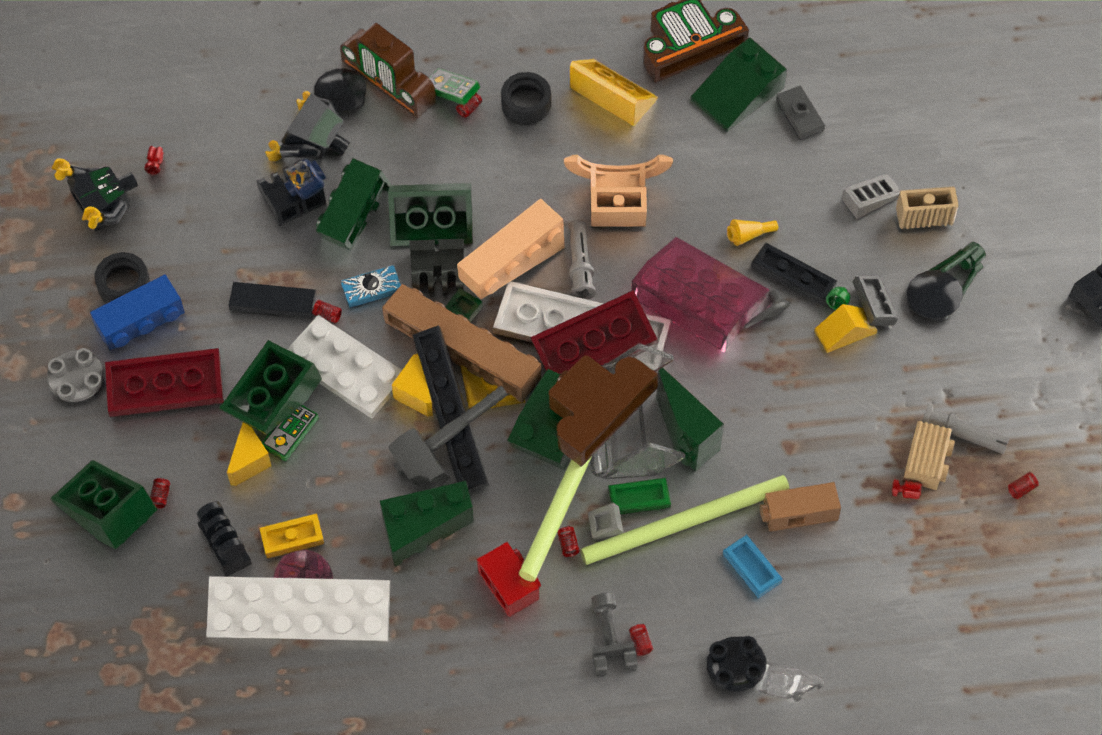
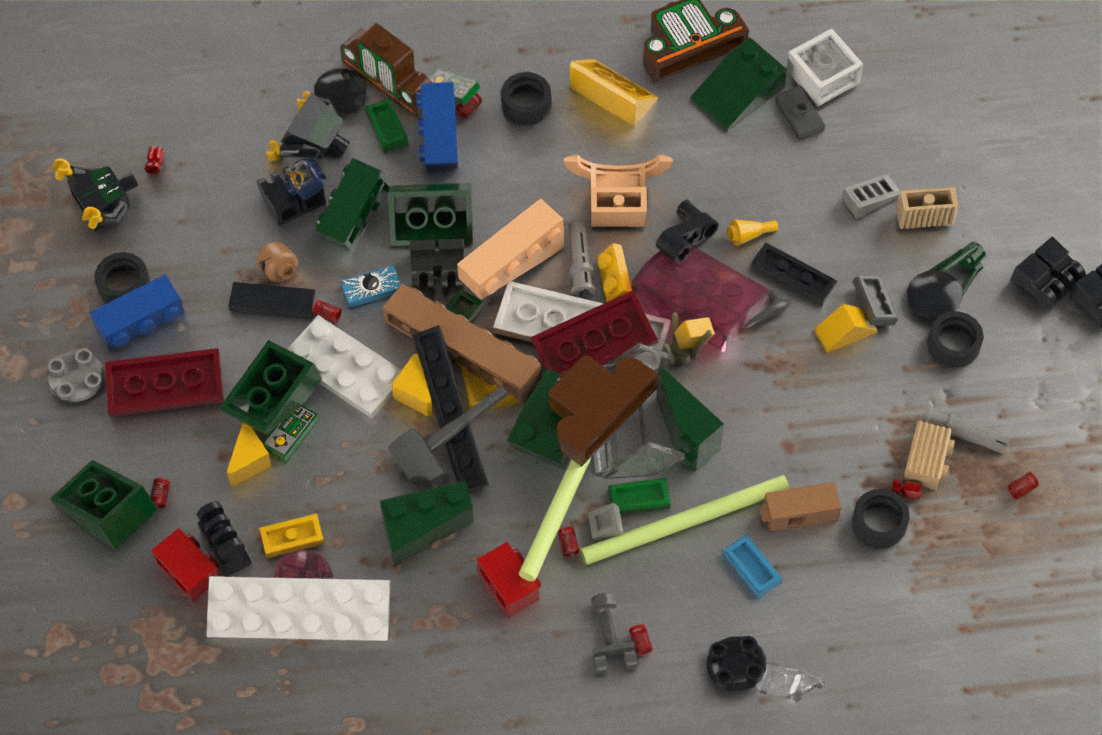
(186, 563): none -> red brick
(277, 262): none -> medium nougat head
(386, 125): none -> green tile
(437, 125): none -> blue brick
(613, 272): none -> yellow plate
(678, 240): none -> black beam
(683, 356): none -> olive plant
(691, 331): none -> yellow piece
(824, 67): none -> piece
(843, 297): green hinge -> none
(887, 499): none -> black tyre
(960, 321): none -> black tyre
(1048, 273): none -> black legs

